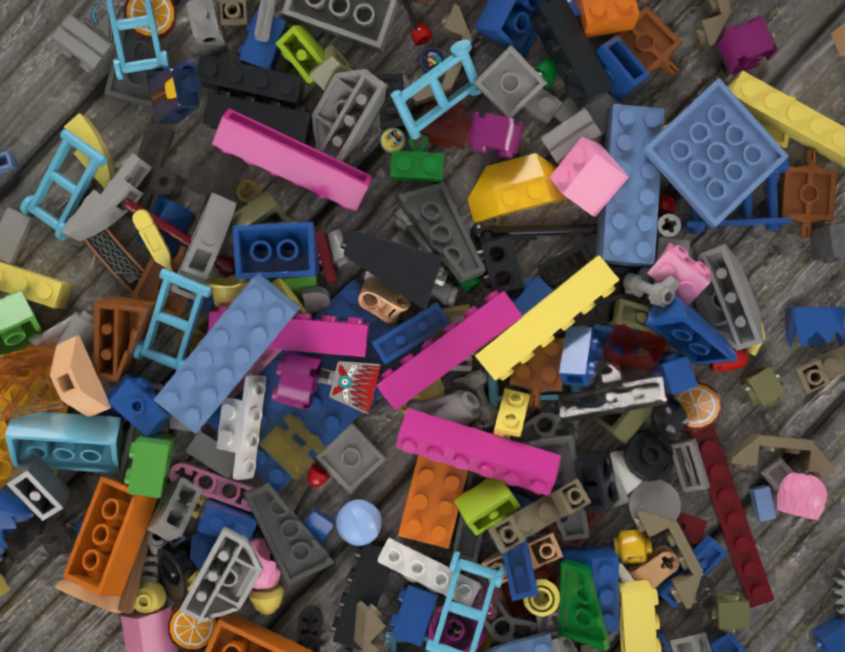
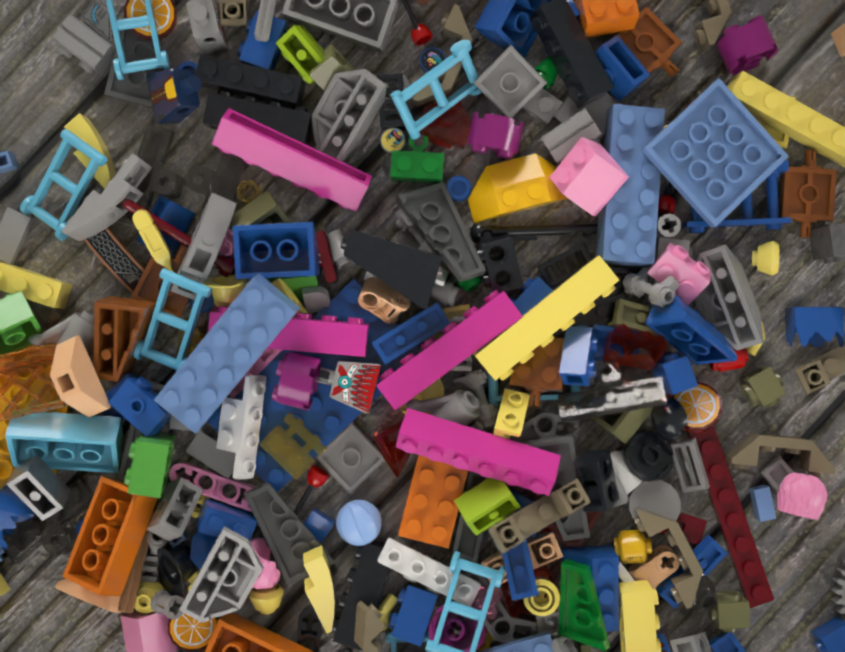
(167, 601): none -> light grey bush
(227, 246): none -> bright pink plate
(320, 586): none -> light yellow slope
(386, 441): none -> clear red slope
(386, 607): none -> light yellow arm
(459, 188): none -> blue tile
(767, 258): none -> light yellow cone

